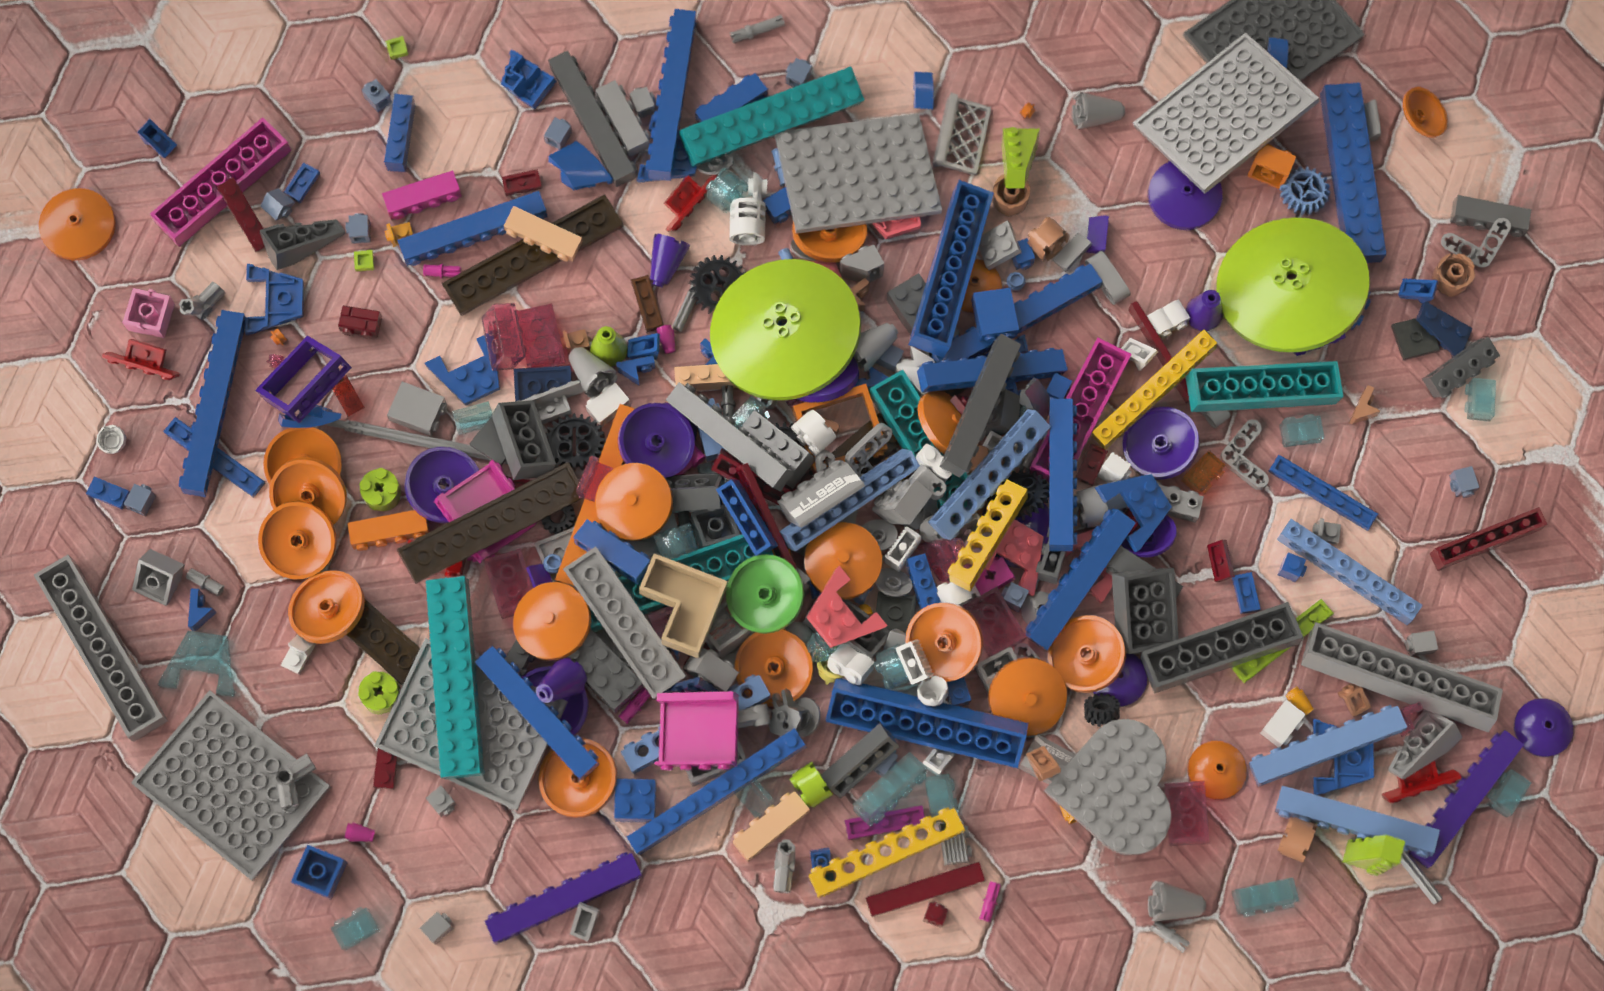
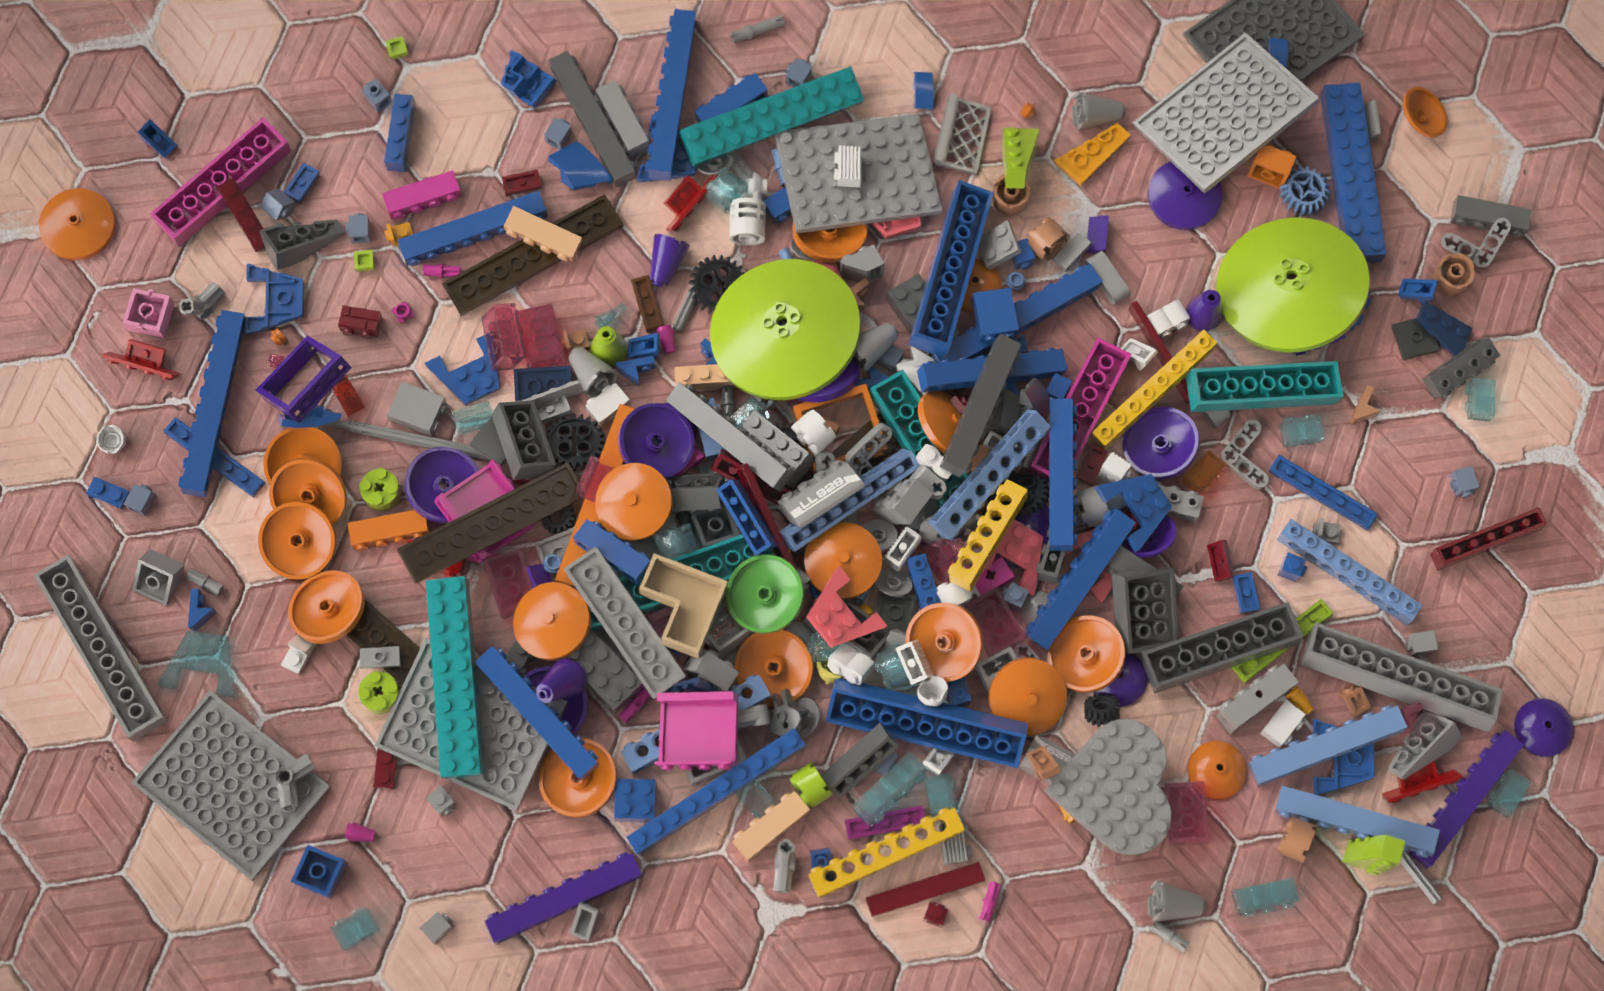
(379, 657): none -> light grey plate
(404, 306): none -> dark pink plate
(608, 317): none -> clear light blue cone
(642, 102): light grey brick -> none
(849, 166): none -> white brick
(1092, 154): none -> light orange wing
(1254, 700): none -> light grey brick

